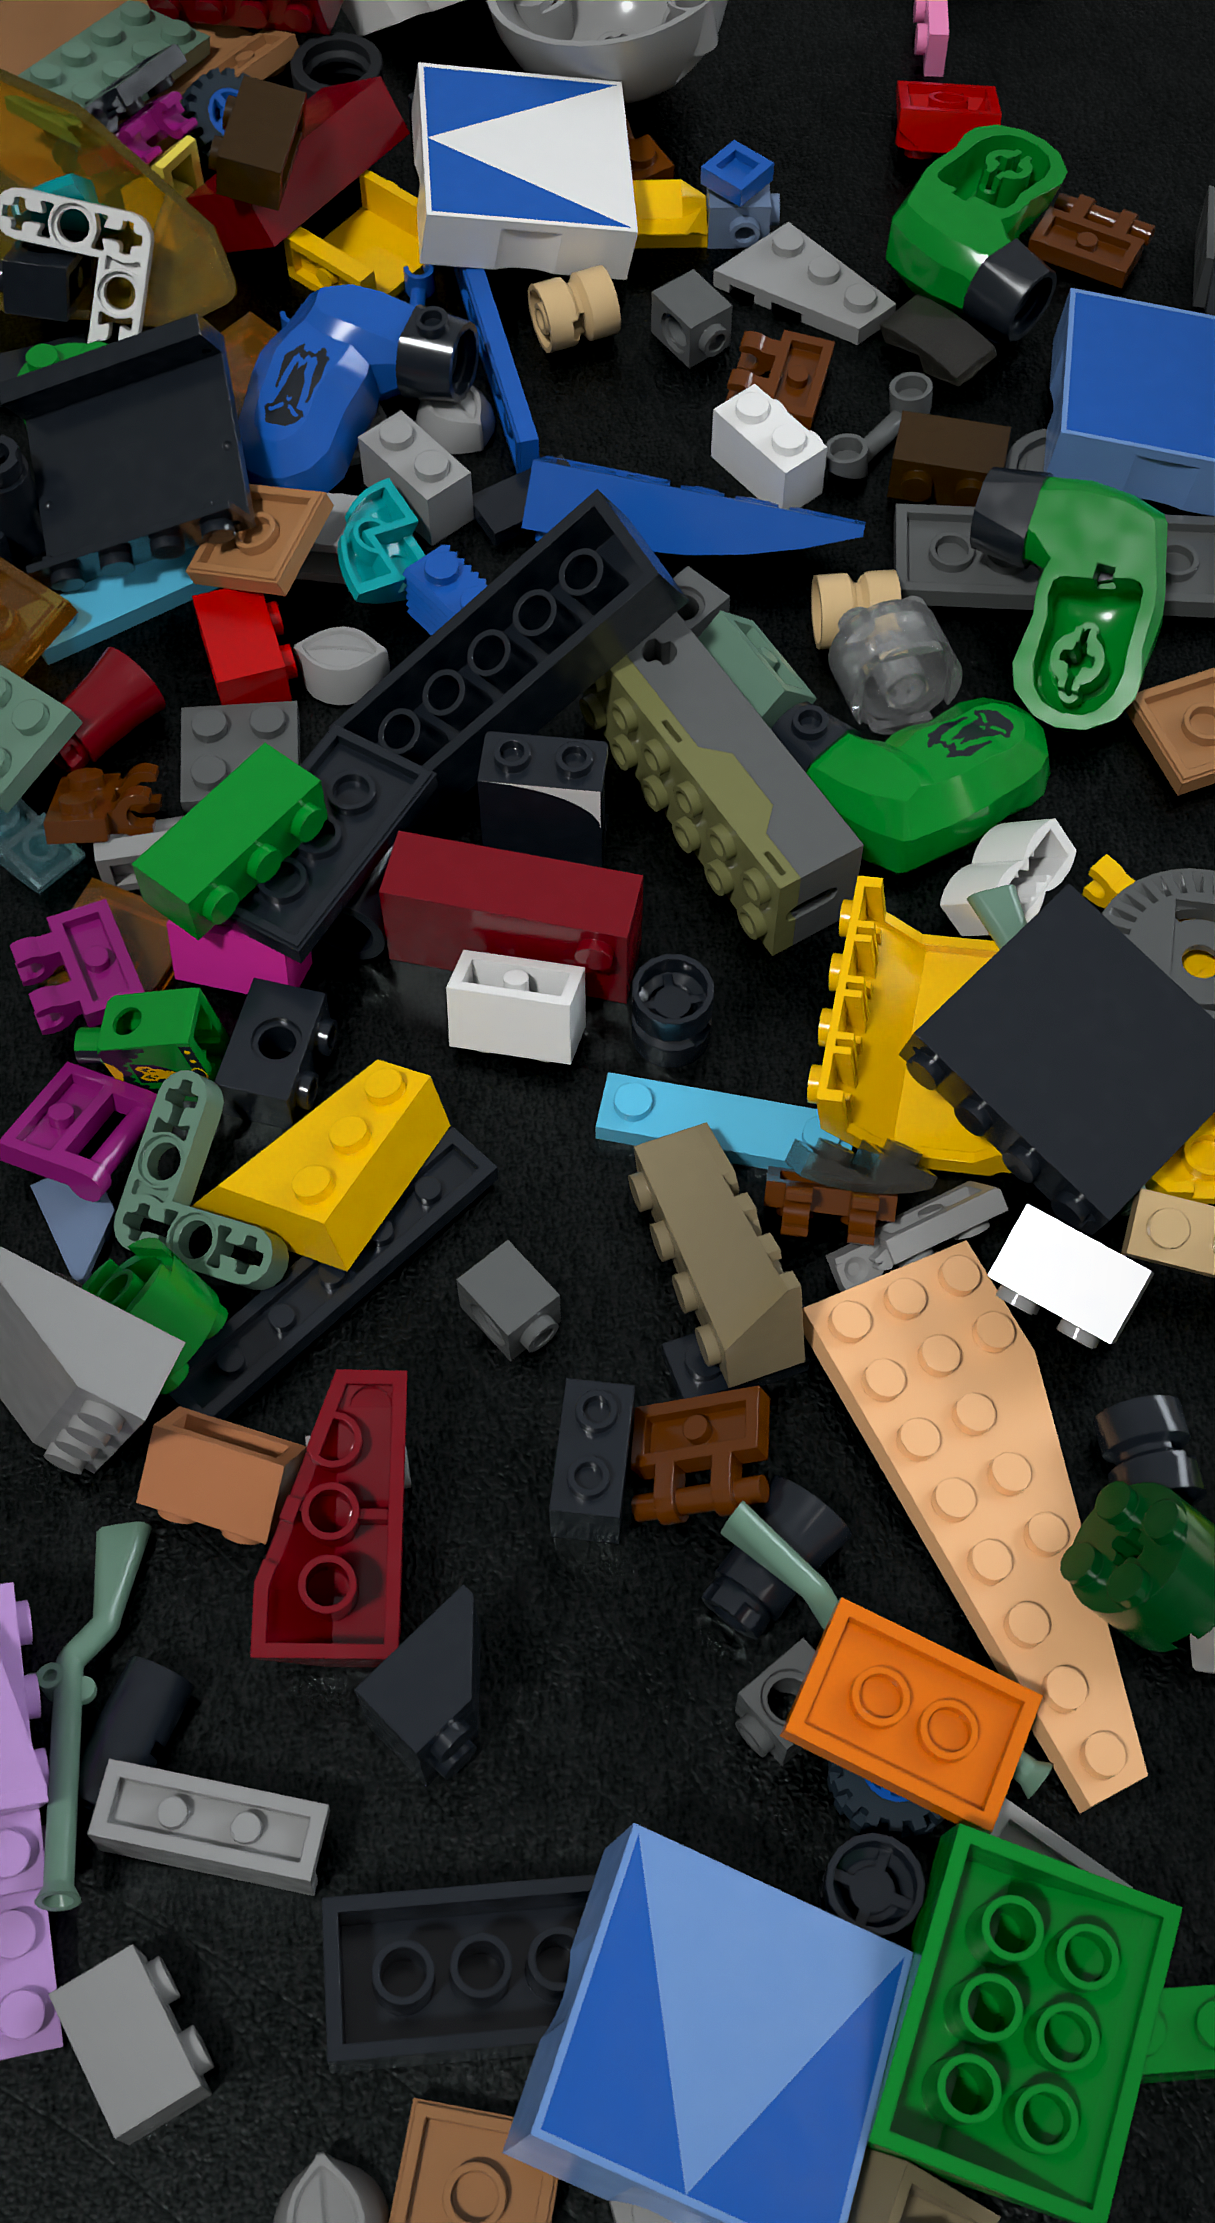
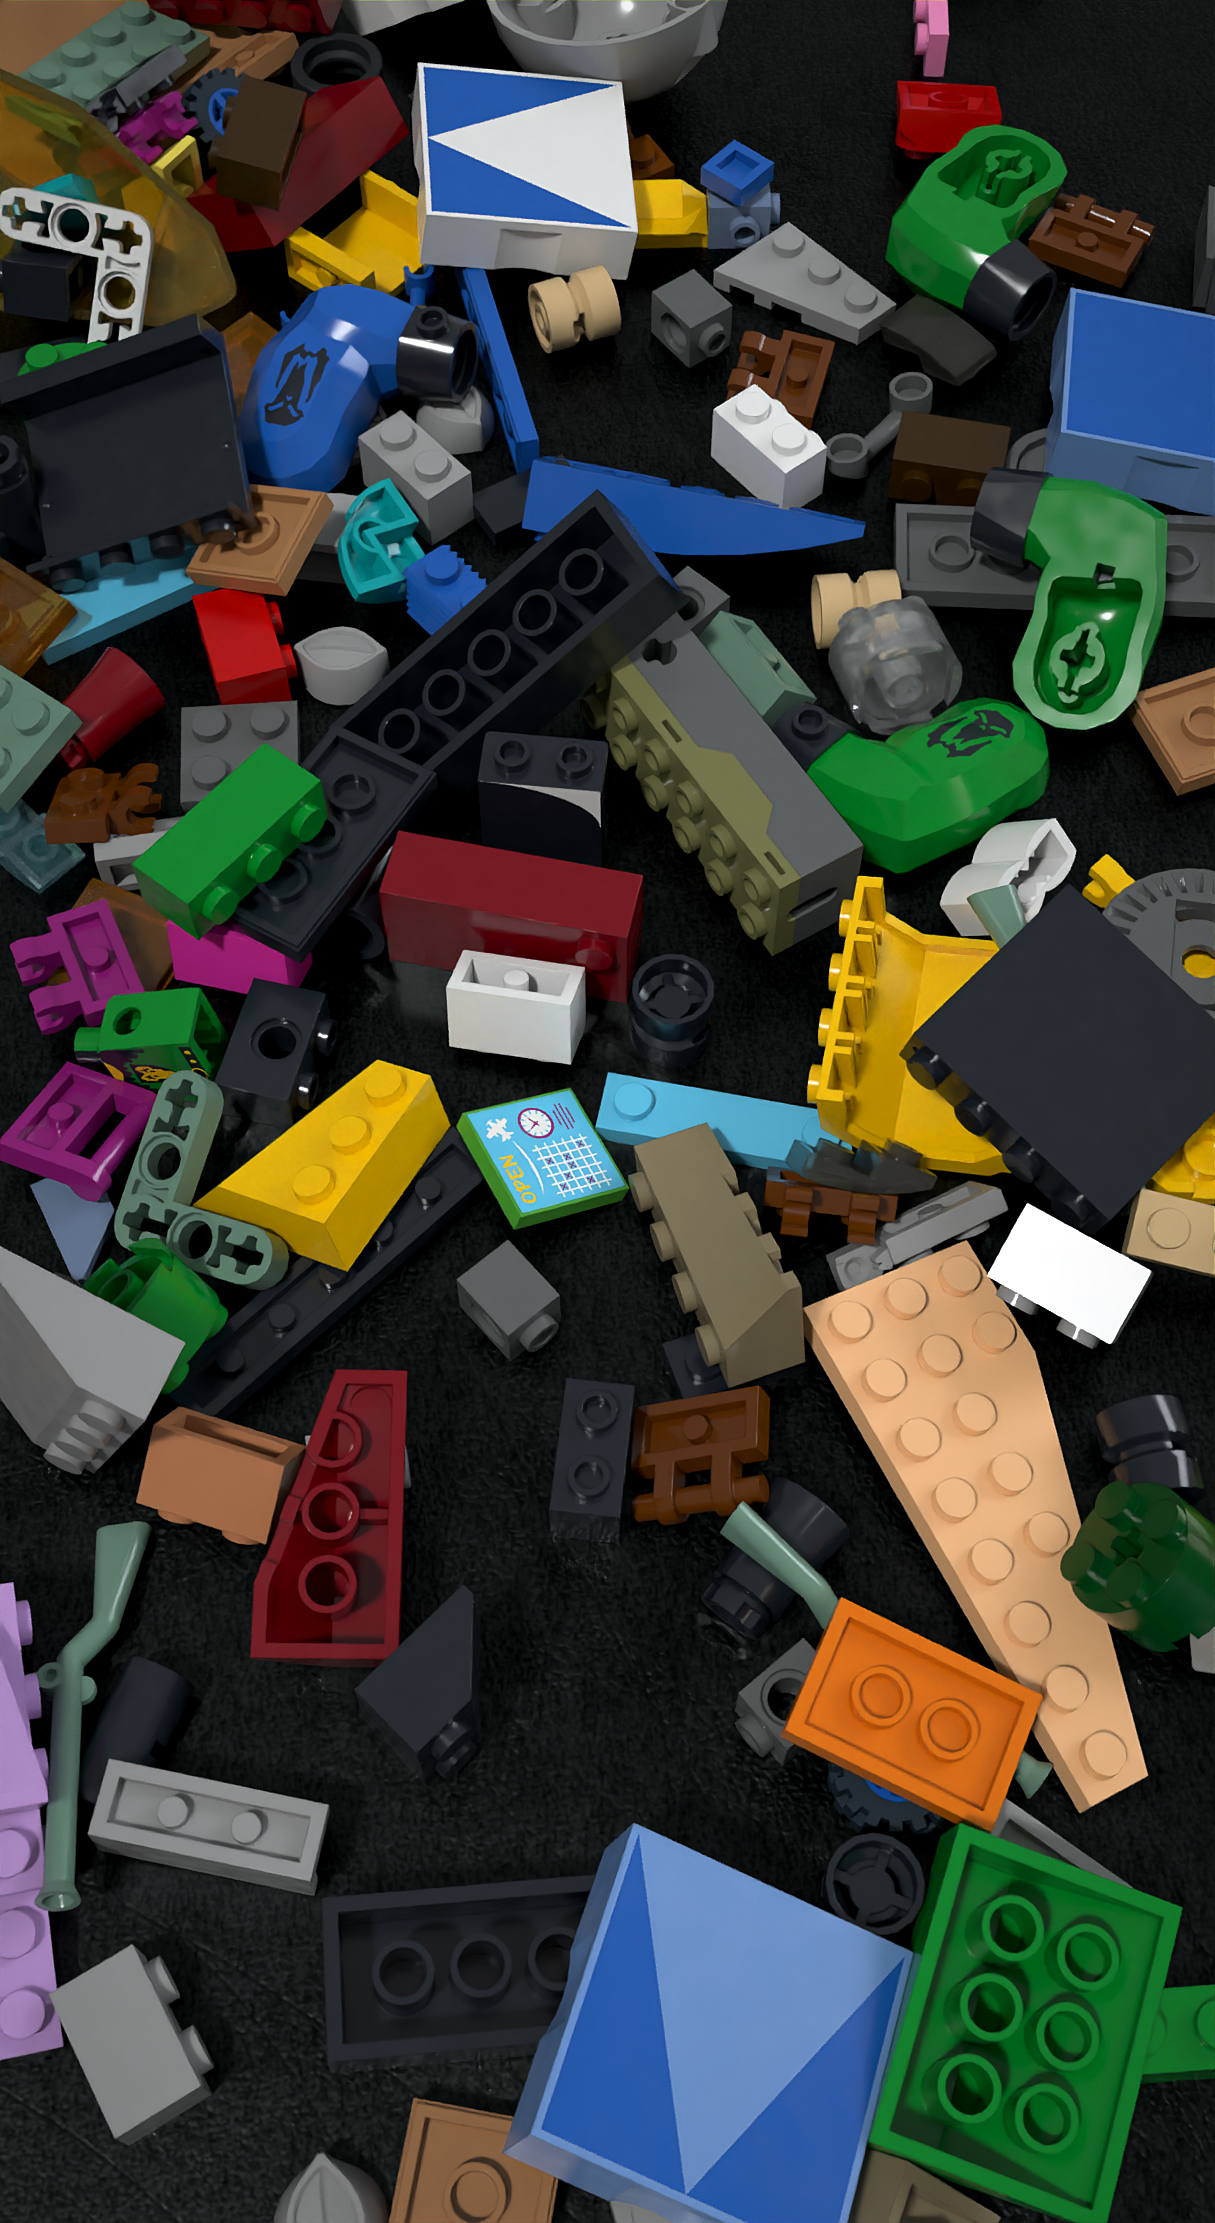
(542, 1158): none -> tile

